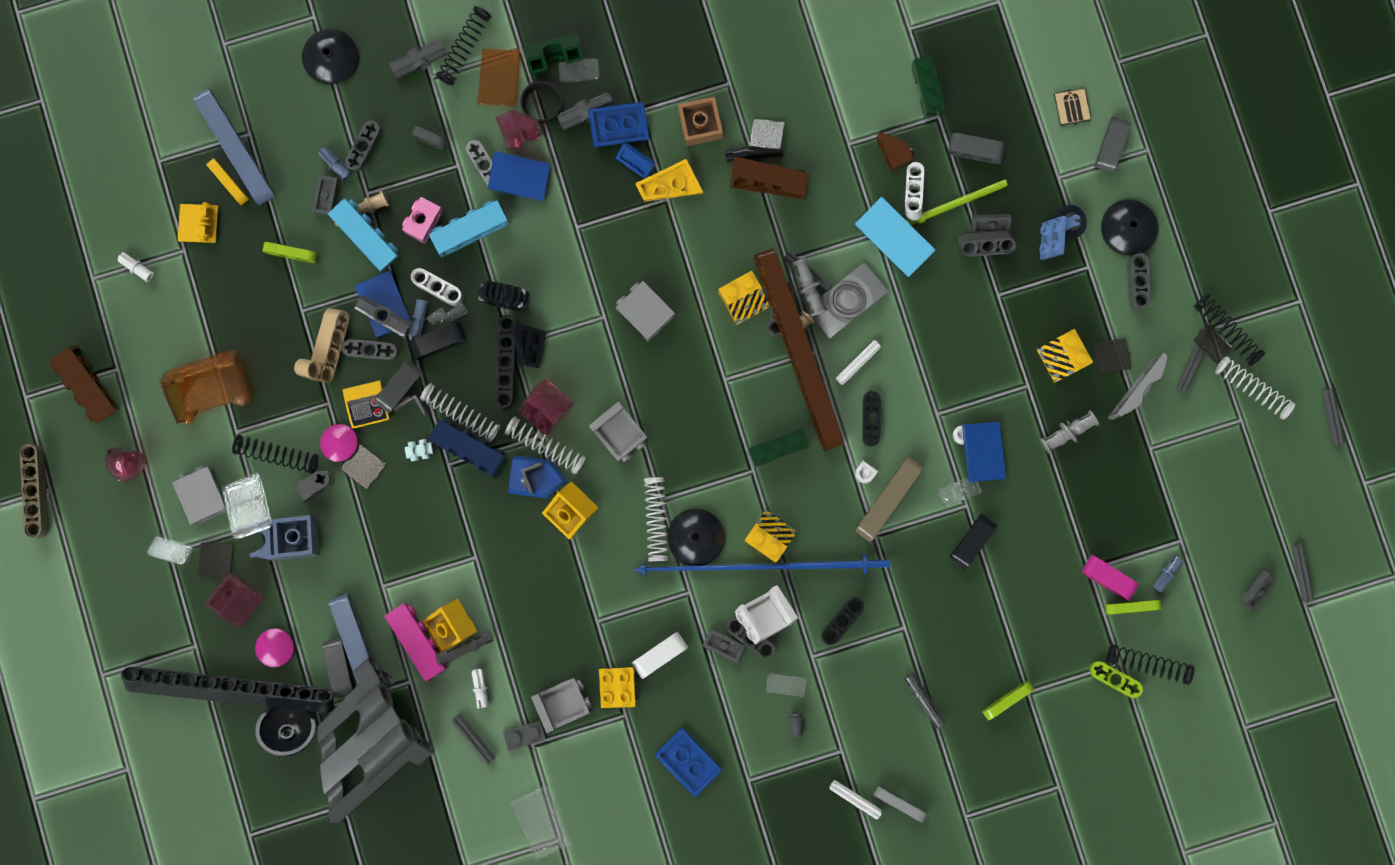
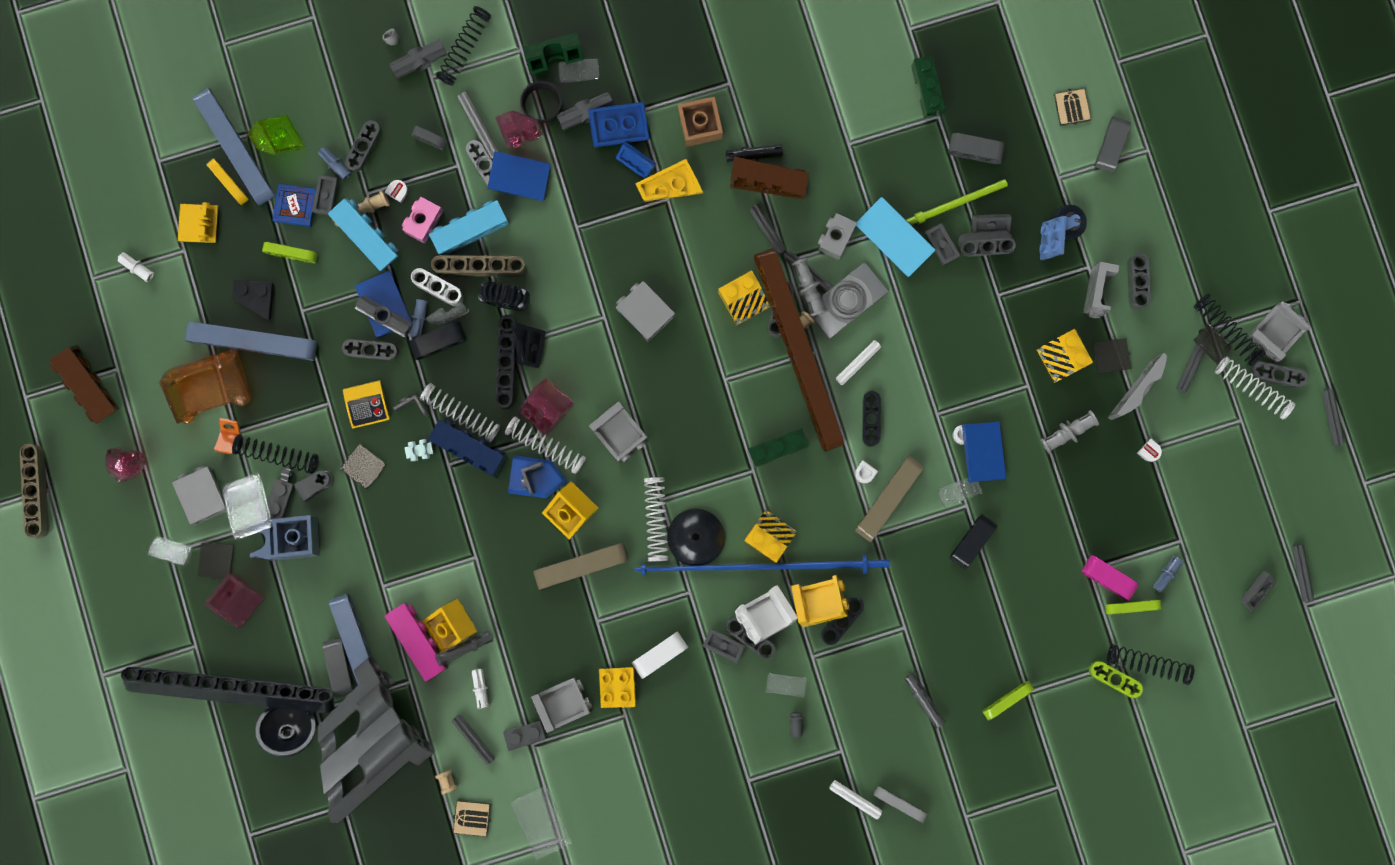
(227, 436): none -> orange bracket
(251, 341): none -> sand blue beam
(254, 296): none -> black wing
(274, 647): dark pink dish -> none
(275, 135): none -> clear neon green slope
(280, 494): none -> dark grey plate
(294, 205): none -> tile
(327, 348): tan beam -> none
(335, 66): black dish -> none
(338, 443): dark pink dish -> none
(391, 37): none -> light grey hinge
(397, 190): none -> white tile
(397, 386): dark grey beam -> none
(446, 781): none -> tan bush
(470, 261): none -> dark tan beam
(471, 818): none -> piece
(477, 124): none -> light grey axle
(498, 77): clear orange piece -> none
(580, 566): none -> dark tan beam
(688, 762): blue tile -> none
(766, 135): clear smoke piece -> none
(767, 229): none -> dark grey axle
(820, 602): none -> yellow panel
(836, 247): none -> light grey brick
(895, 151): reddish brown slope -> none
(914, 183): white beam -> none
(942, 243): none -> dark grey plate
(1095, 289): none -> light grey panel
(1119, 233): black dish -> none
(1150, 451): none -> white tile
(1278, 331): none -> light grey panel
(1291, 382): none -> dark grey beam

